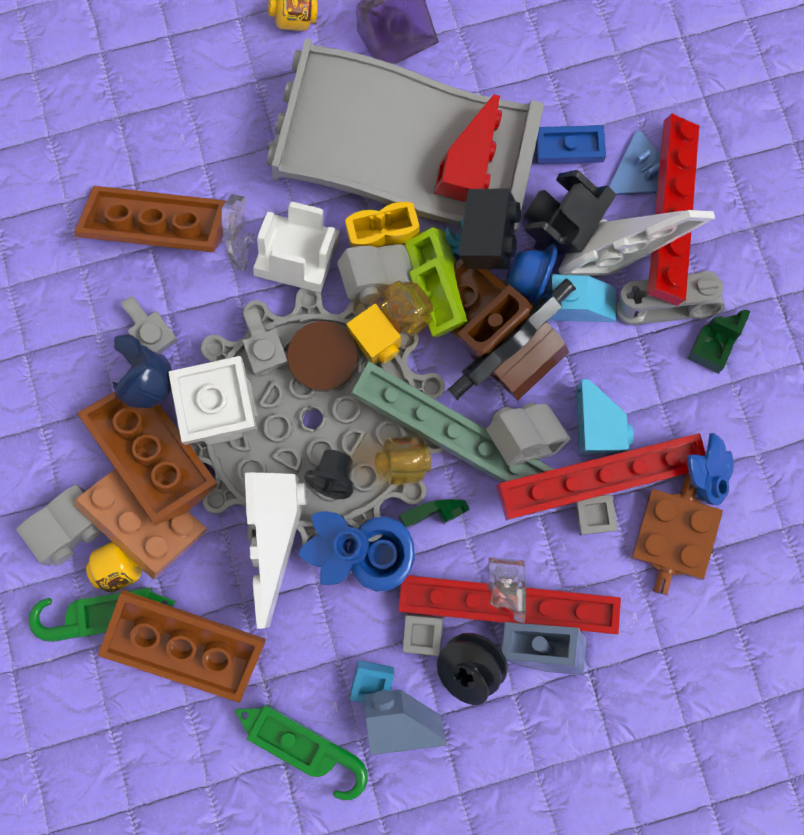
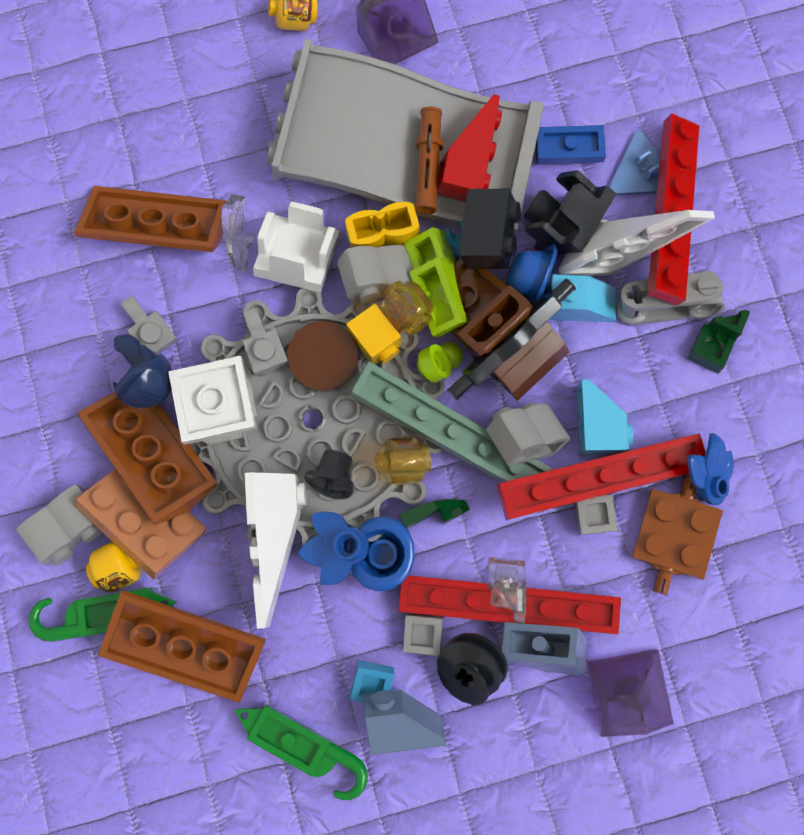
(430, 123): none -> dark orange pin
(438, 361): none -> lime plate
(630, 694): none -> clear purple slope

